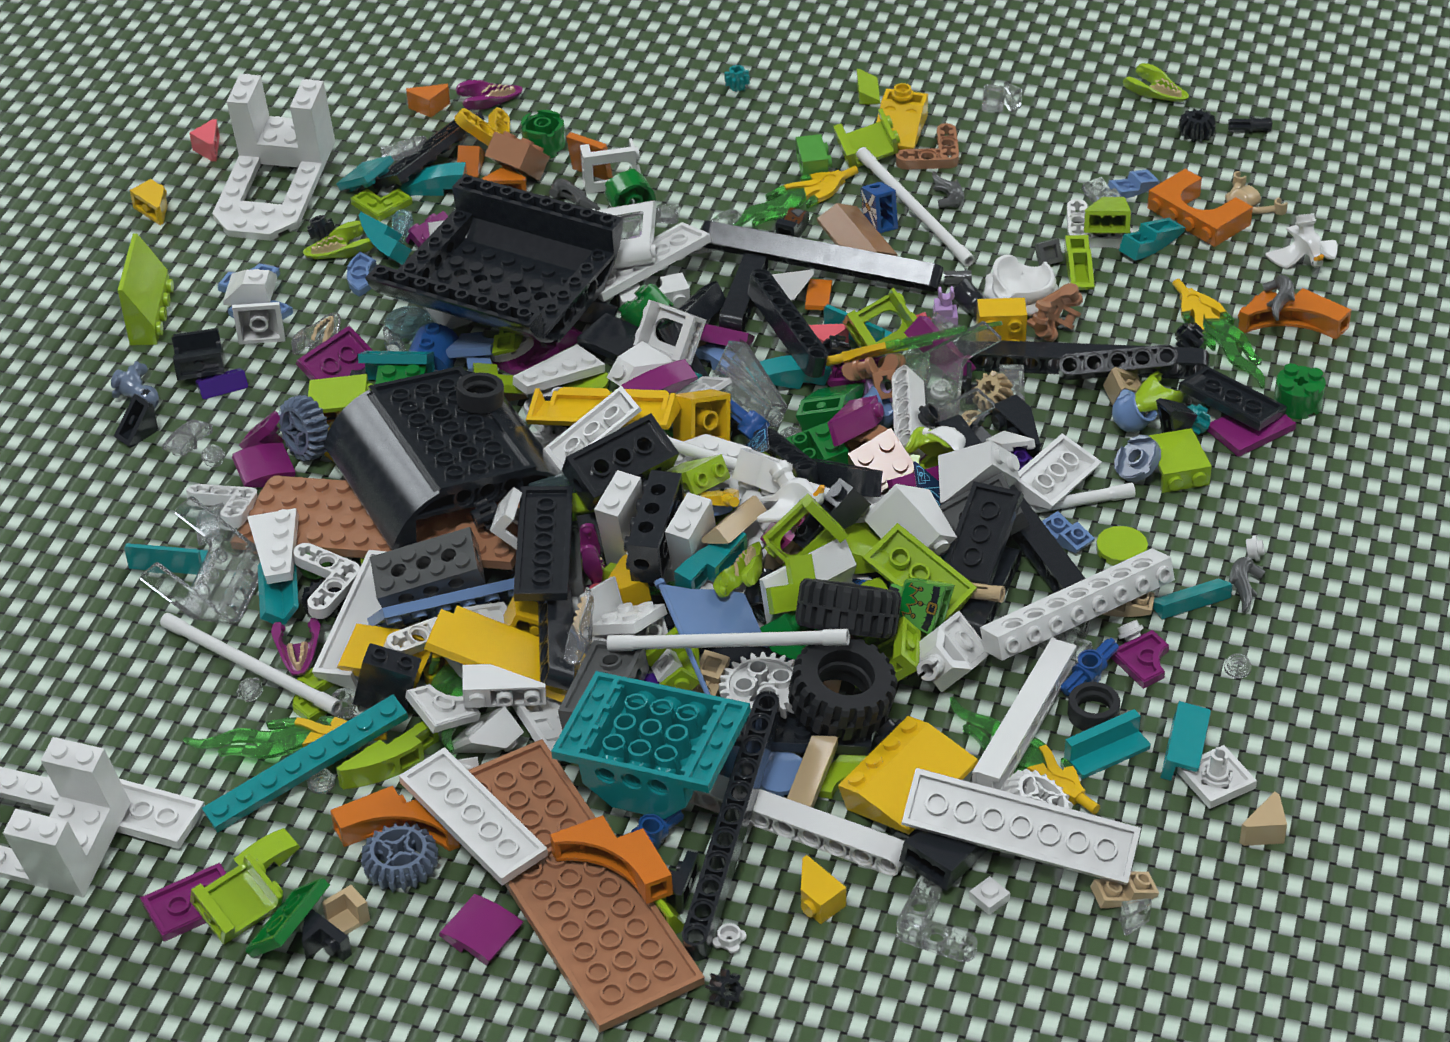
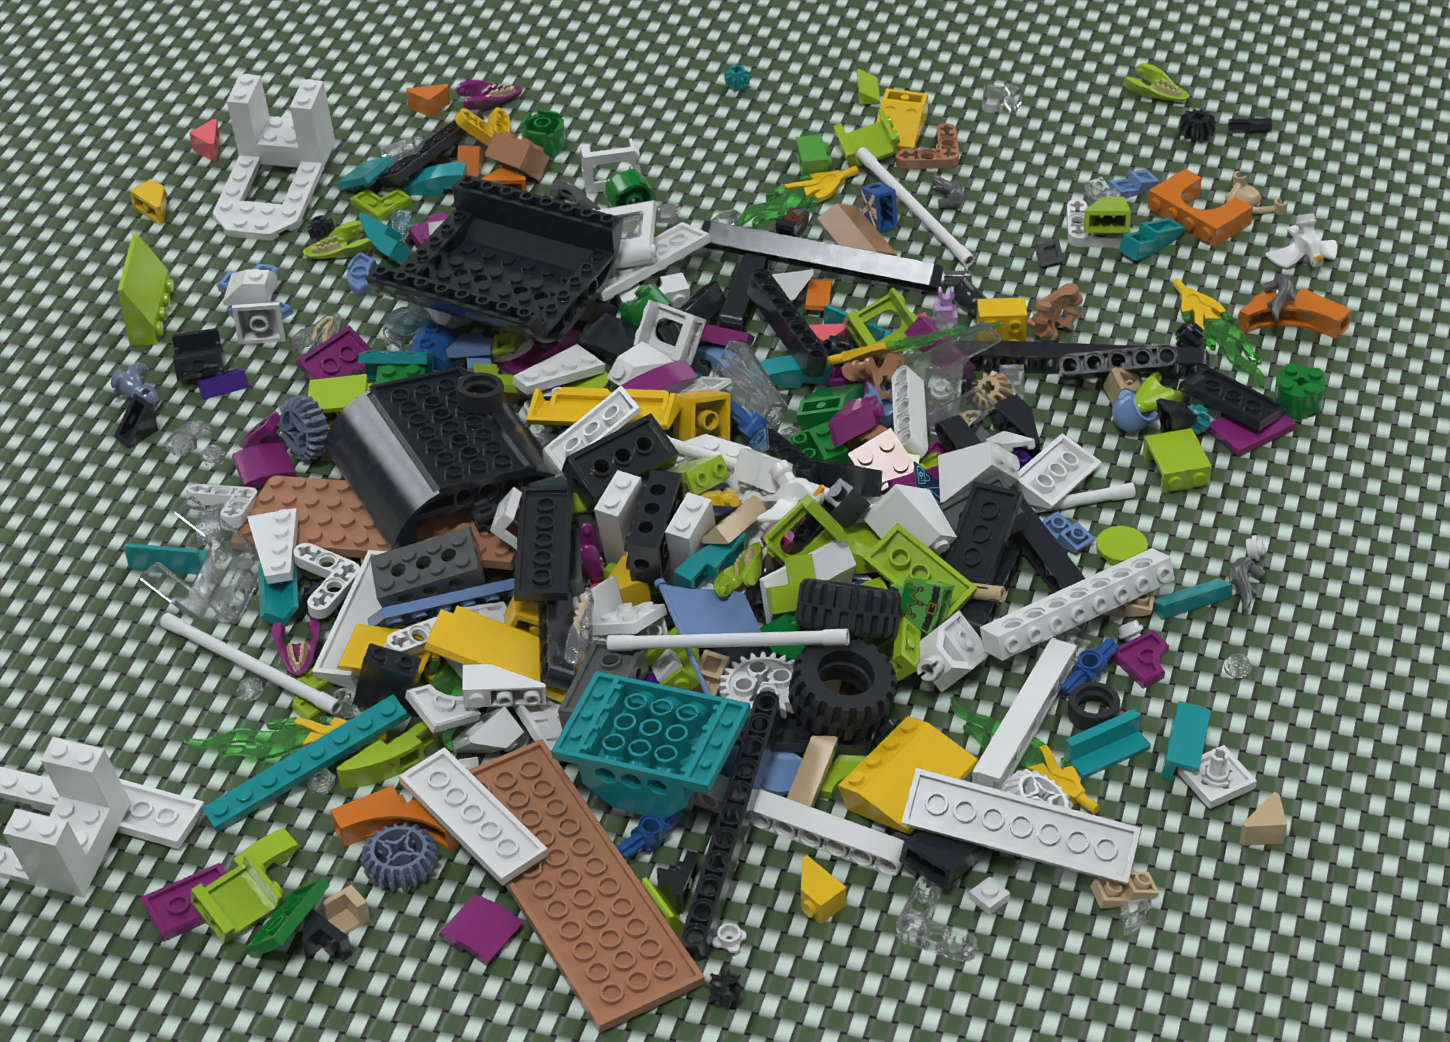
(574, 141): orange tile -> none
(628, 855): orange arch -> none
(902, 92): yellow plate -> none
(928, 415): black plate -> none
(935, 441): lime hair -> none
(1018, 280): white piece -> none
(1079, 261): lime slope -> none
(1145, 465): sand blue tile -> none

